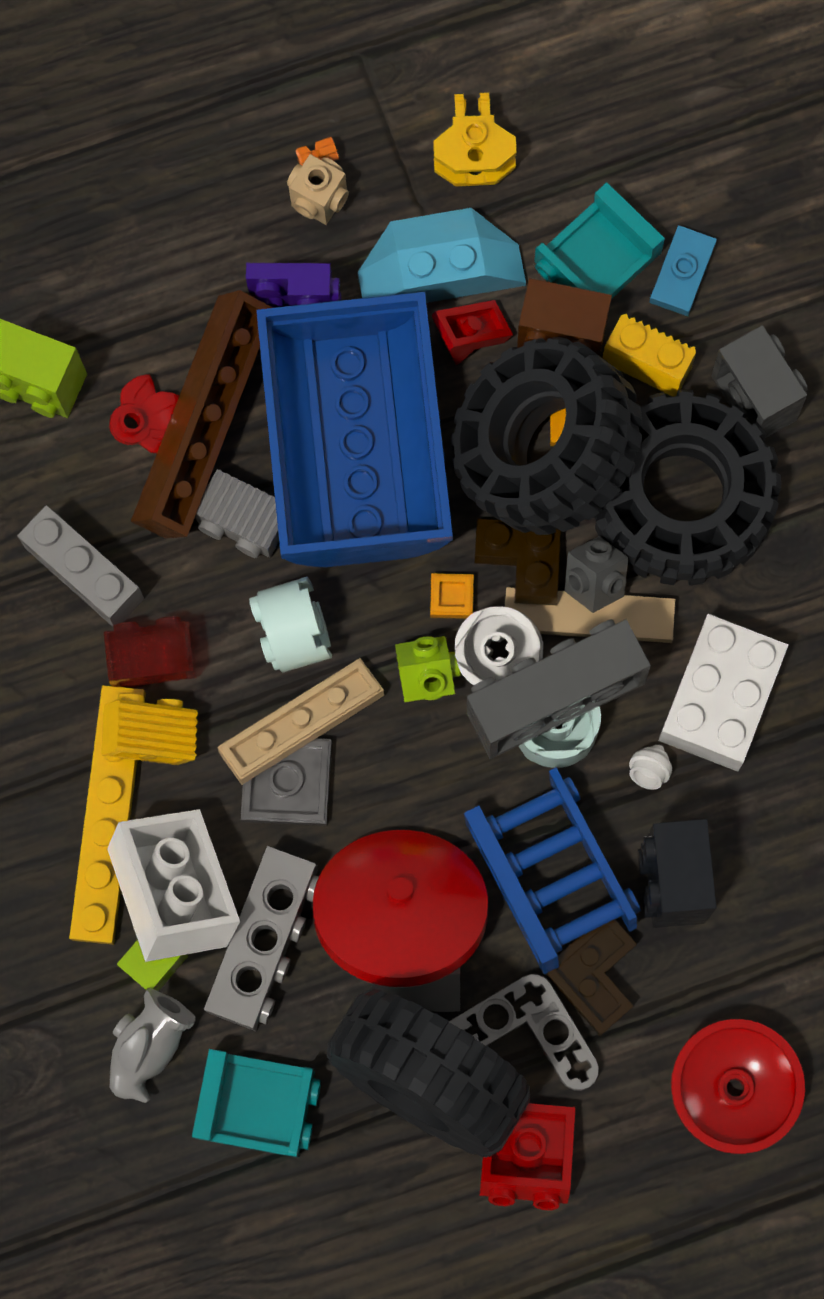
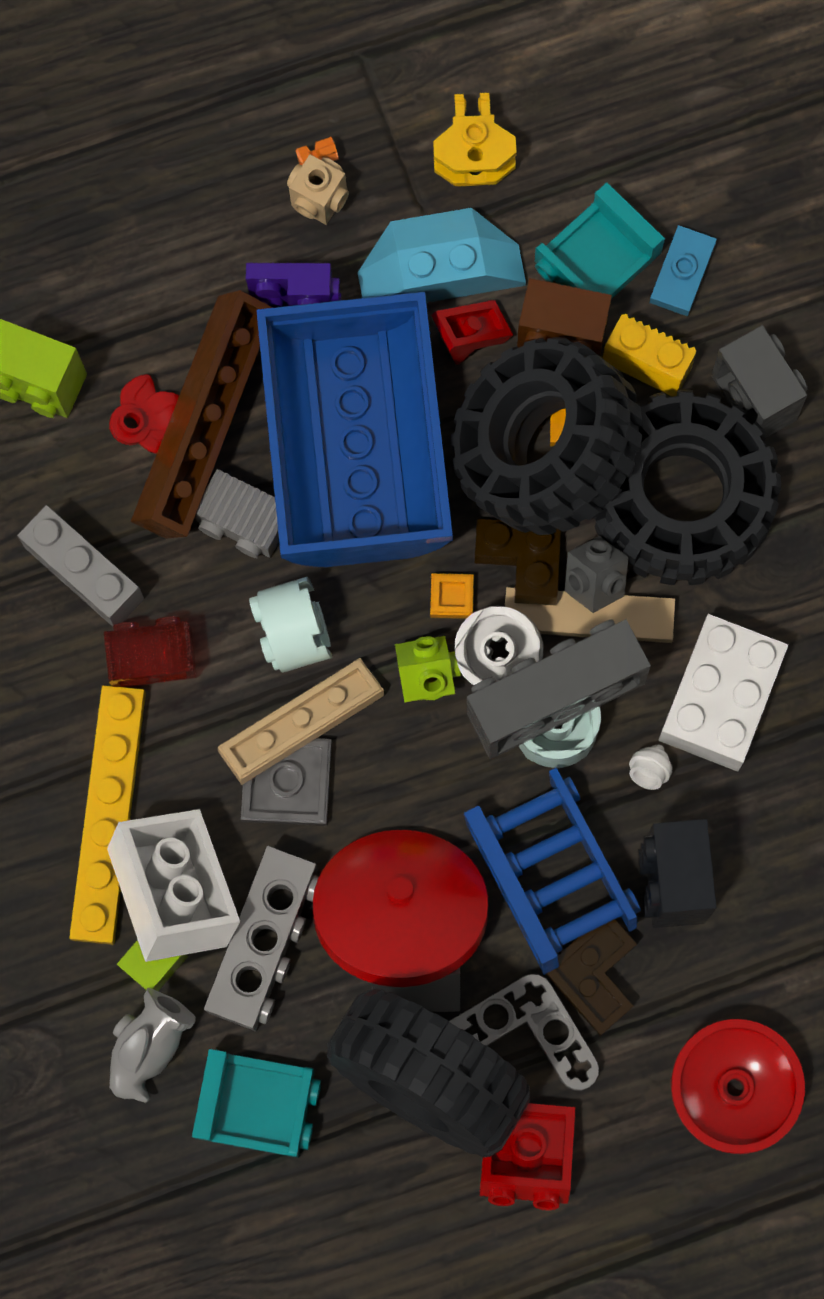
(149, 731): yellow brick -> none

